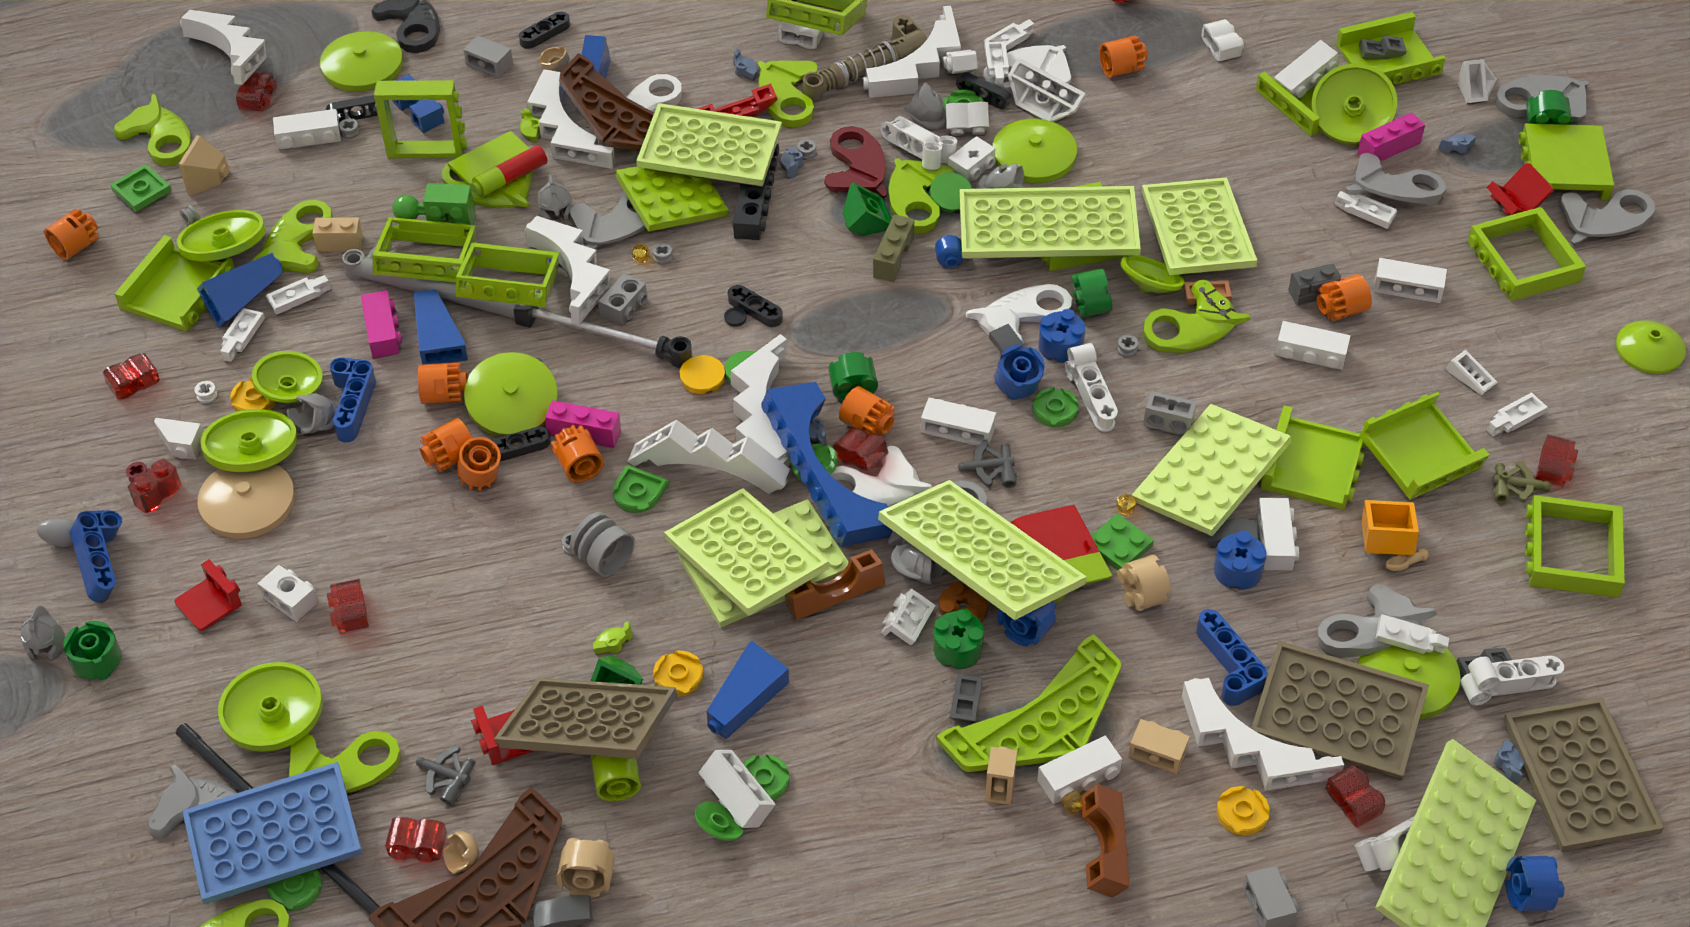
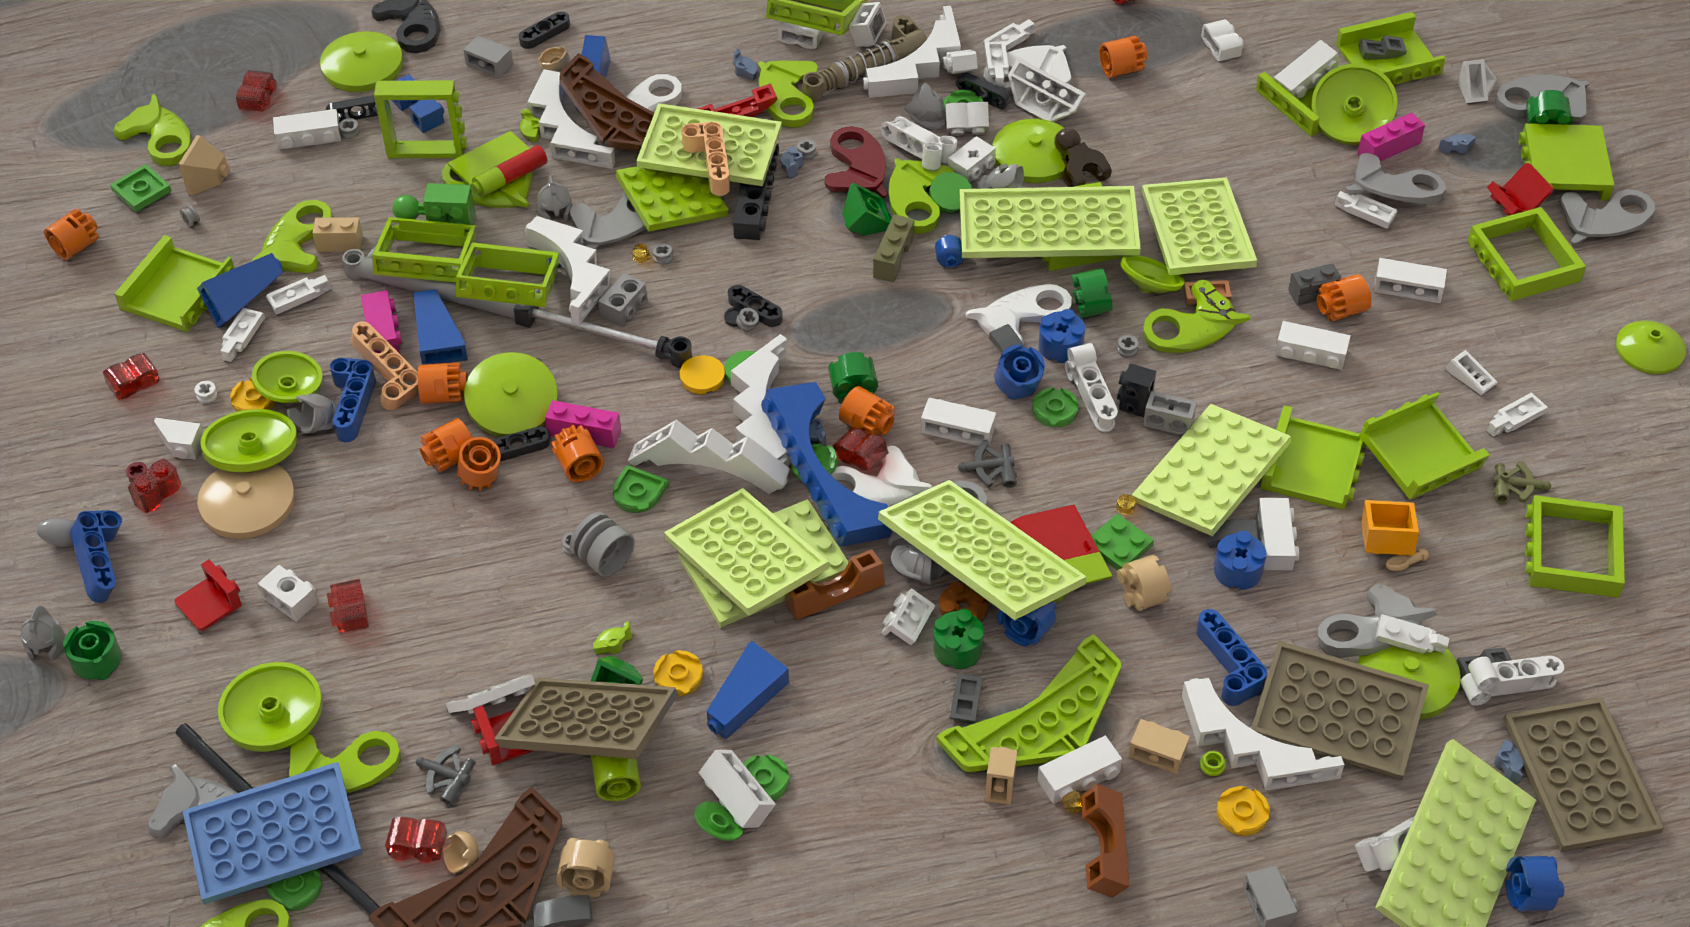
(221, 235): lime dish -> none
(234, 40): white arch -> none
(365, 340): none -> light nougat beam
(495, 695): none -> white wing
(709, 138): none -> light nougat beam
(742, 323): none -> light grey bush
(867, 24): none -> white brick
(1080, 158): none -> dark brown piece
(1135, 389): none -> black brick
(1213, 757): none -> lime plate
(1355, 796): clear red brick -> none
(1556, 460): clear red brick -> none

